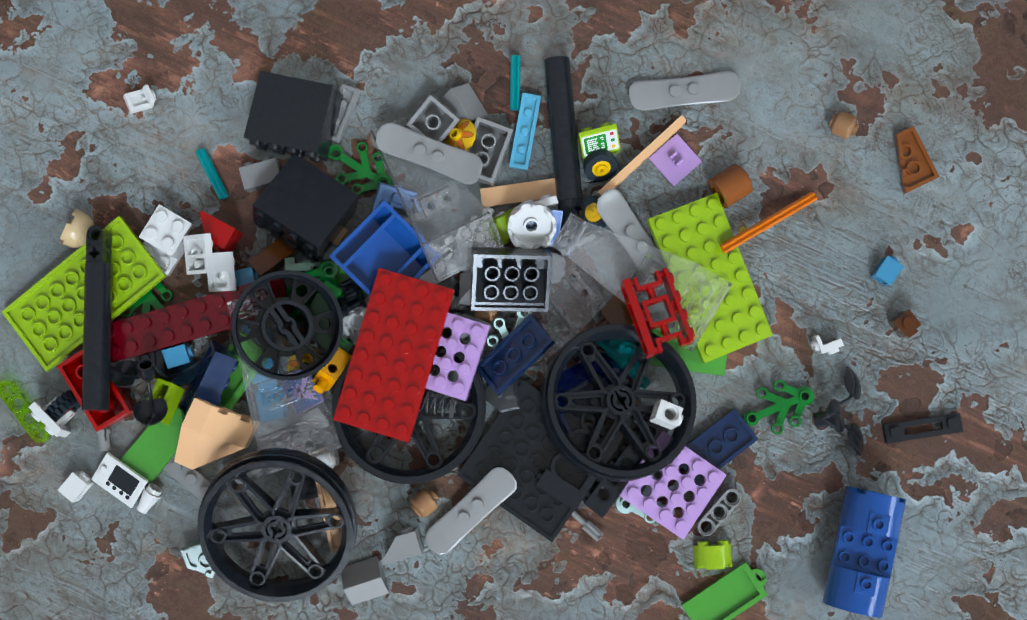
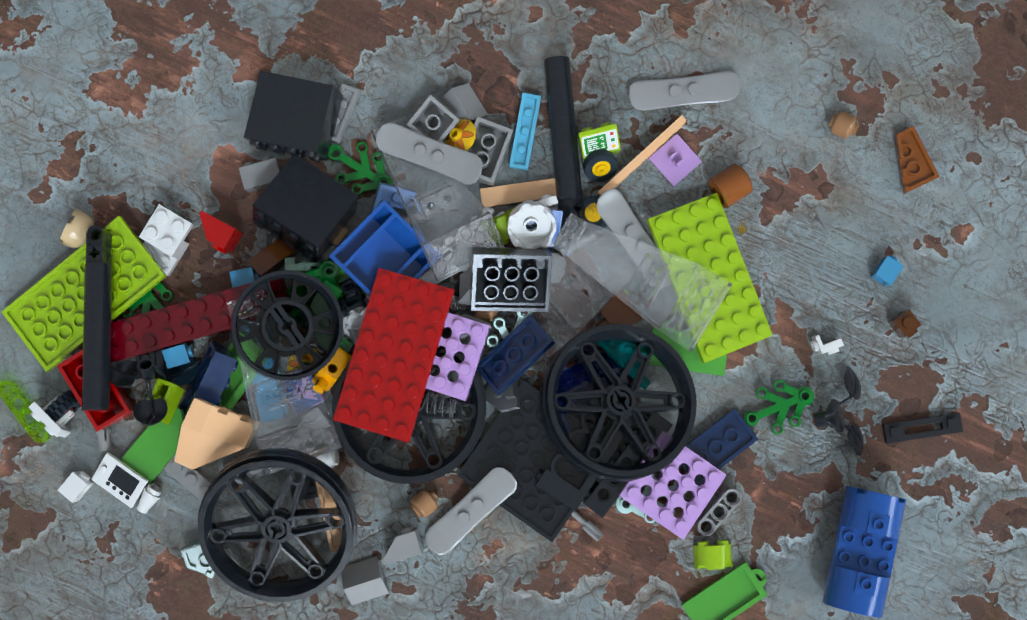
(140, 99): white bracket -> none
(201, 260): white bracket -> none
(212, 174): teal axle -> none
(515, 64): teal axle -> none
(641, 315): red fence -> none
(658, 414): white brick -> none
(768, 222): orange axle -> none

